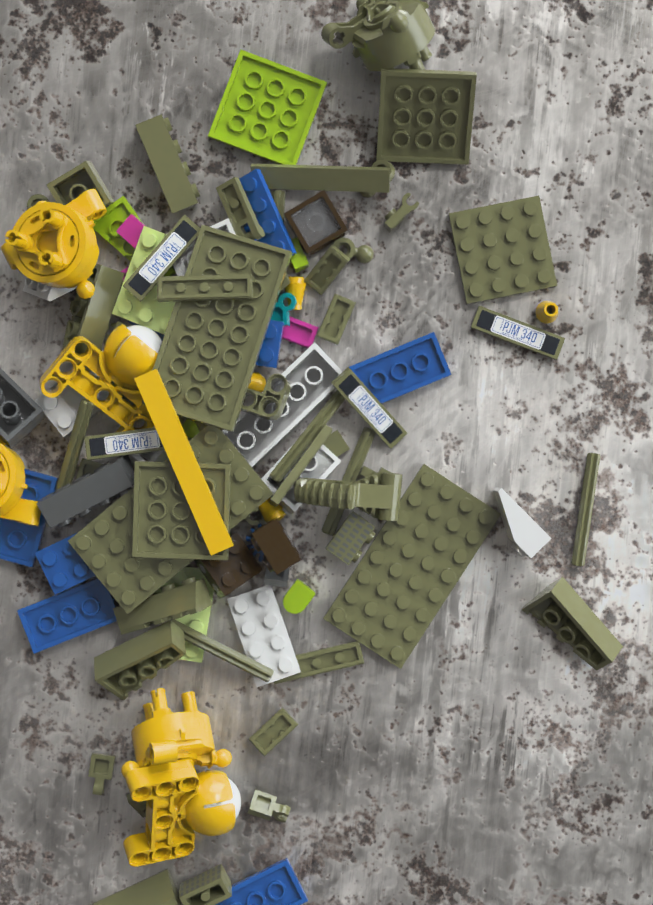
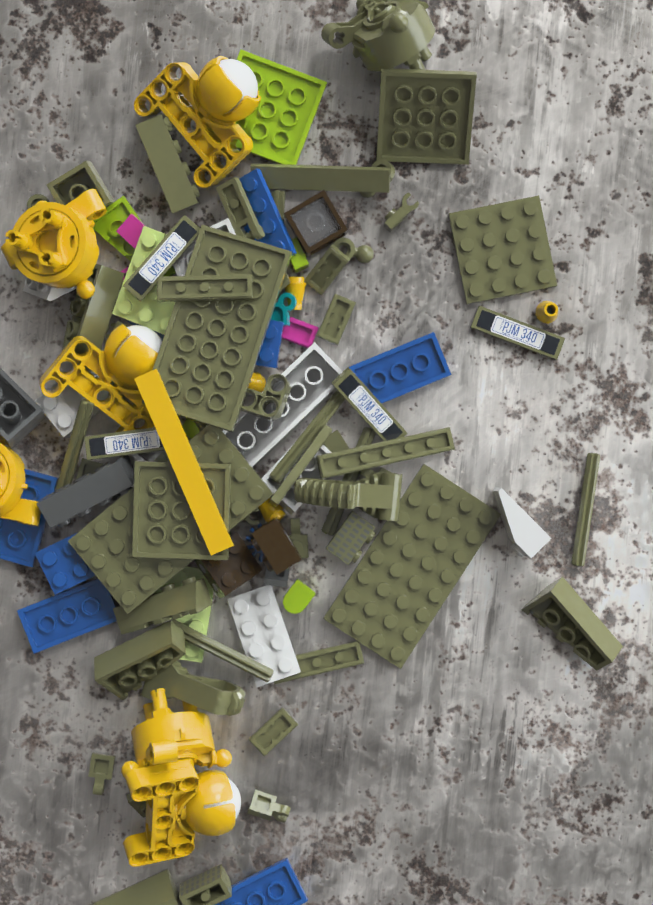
(203, 692): none -> olive arm
(215, 101): none -> yellow beam
(298, 539): none -> olive plate
(385, 452): none -> olive tile

